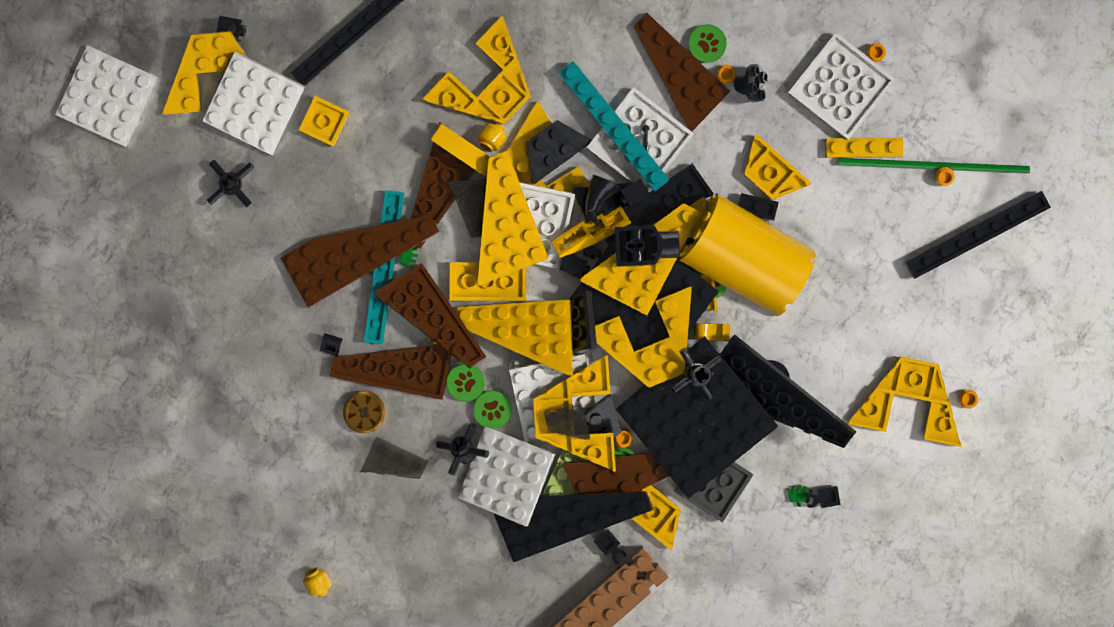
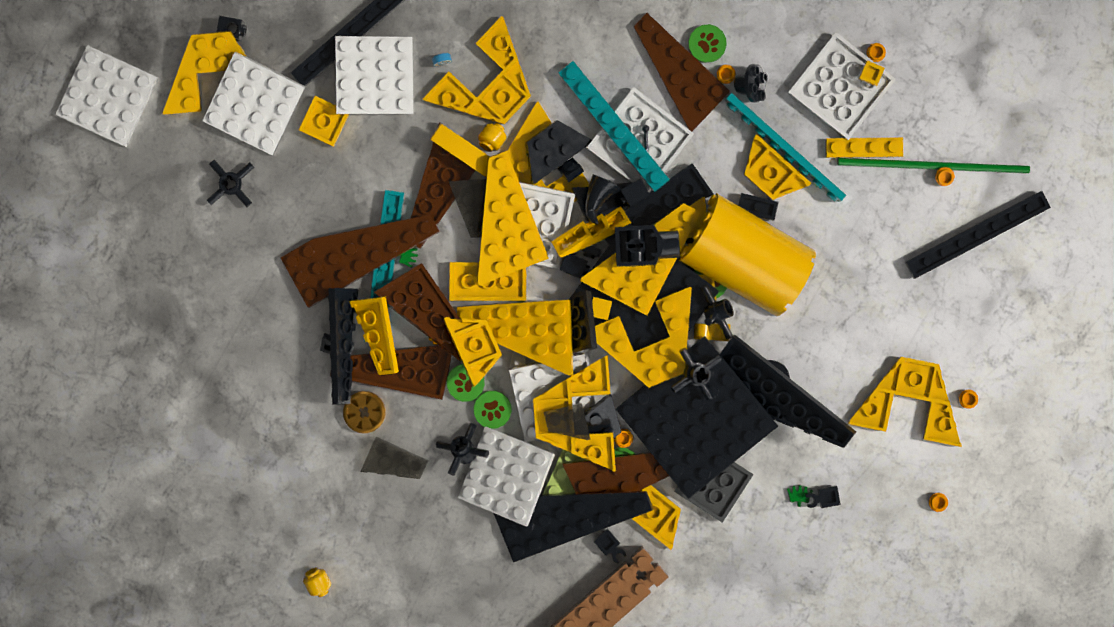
(341, 342): none -> black wing
(374, 75): none -> white plate
(375, 322): none -> yellow wing
(441, 59): none -> dark azure tile
(474, 345): none -> yellow wing
(570, 169): none -> black plate
(601, 308): none -> yellow tile
(717, 312): none -> black bar
(778, 142): none -> teal plate
(871, 73): none -> yellow plate
(938, 502): none -> light orange plate

